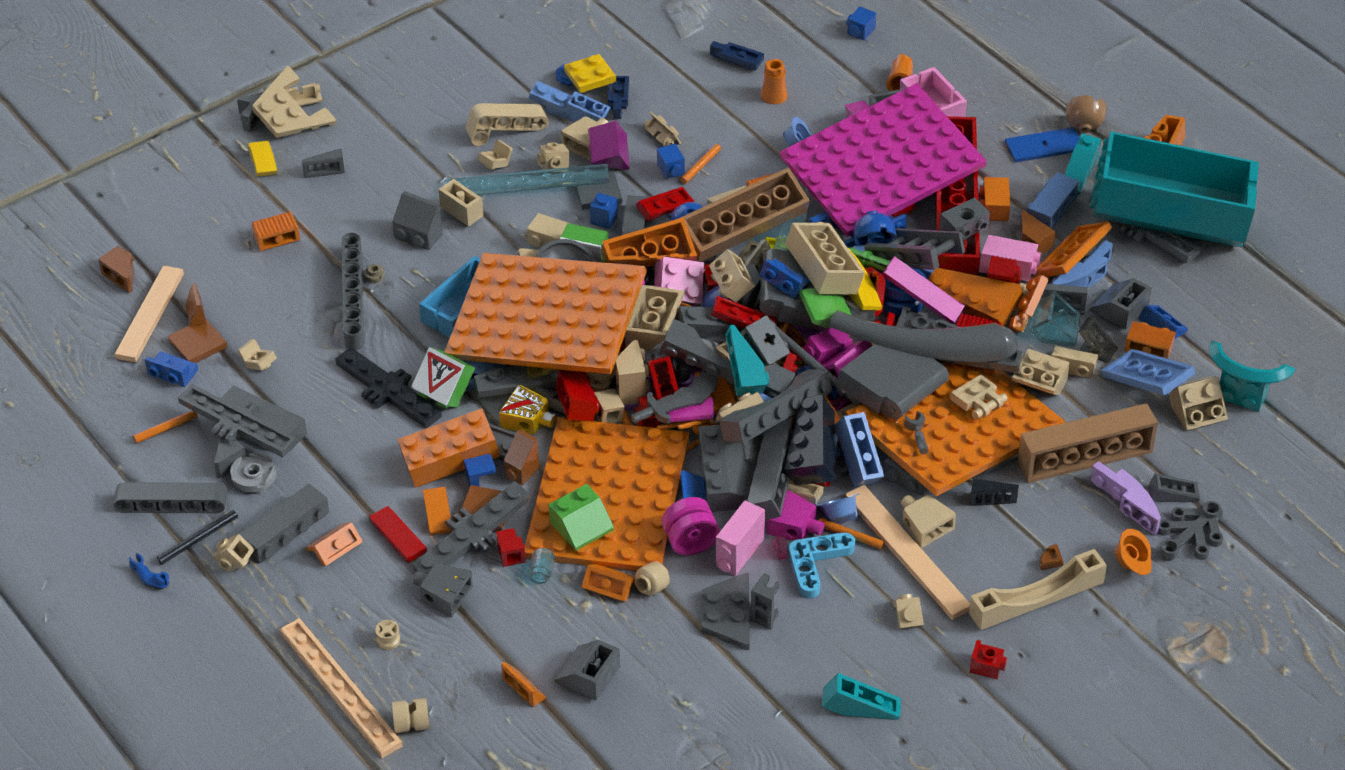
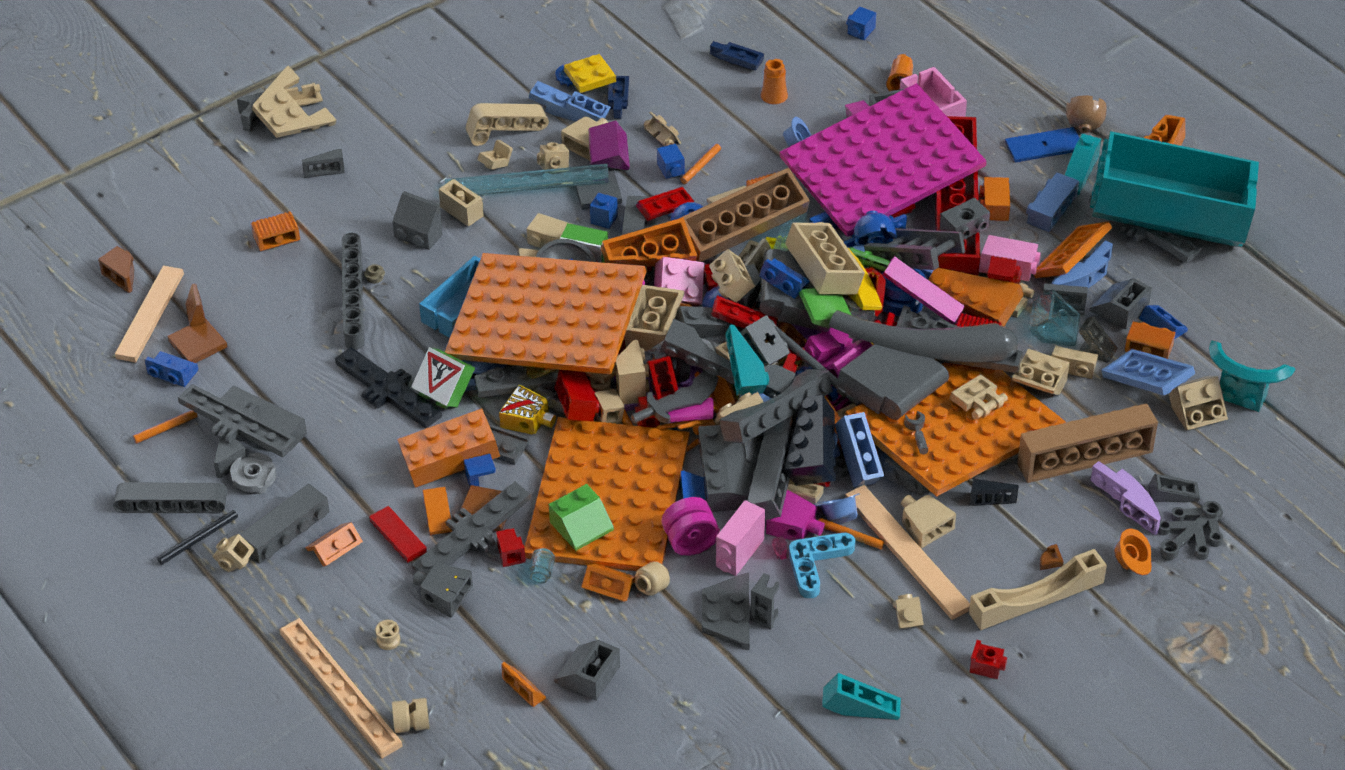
(147, 577): blue arm -> none
(254, 357): tan bracket -> none
(263, 158): yellow slope -> none
(522, 458): dark orange slope -> none
(1028, 303): orange hinge -> none
(1036, 232): dark orange slope -> none

